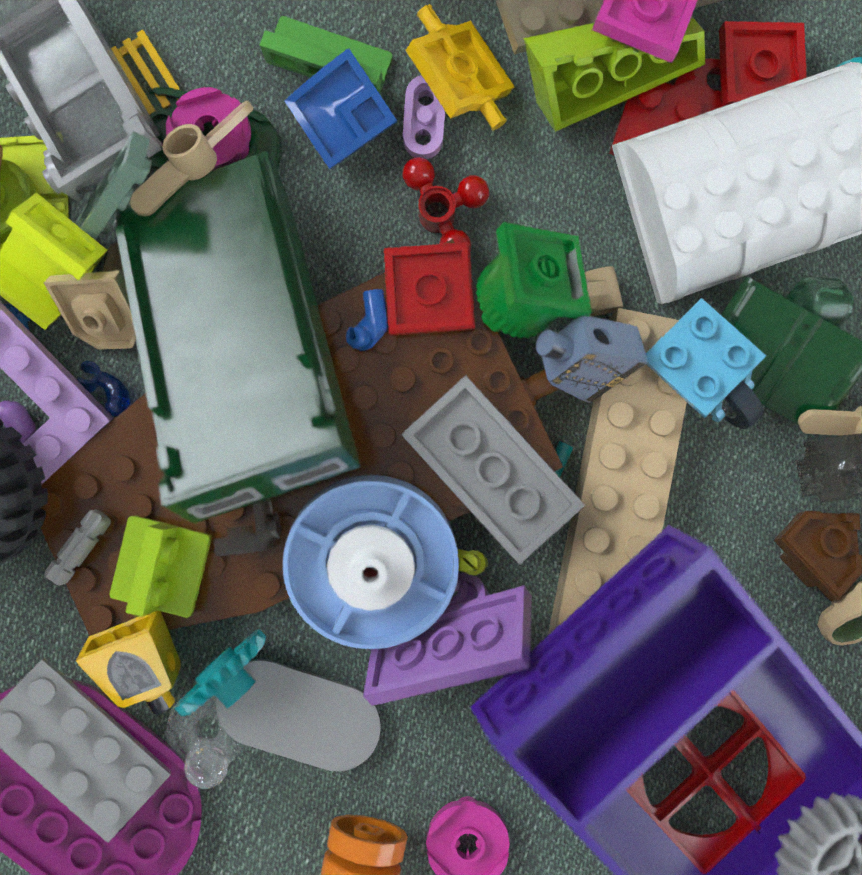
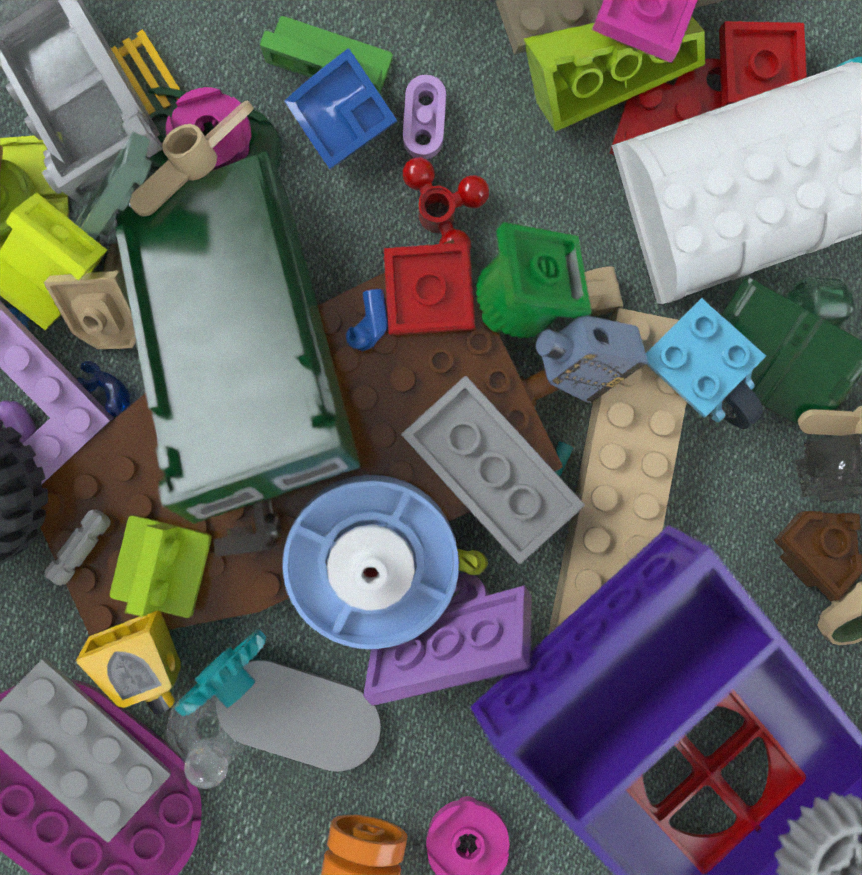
(459, 68): yellow plate -> none

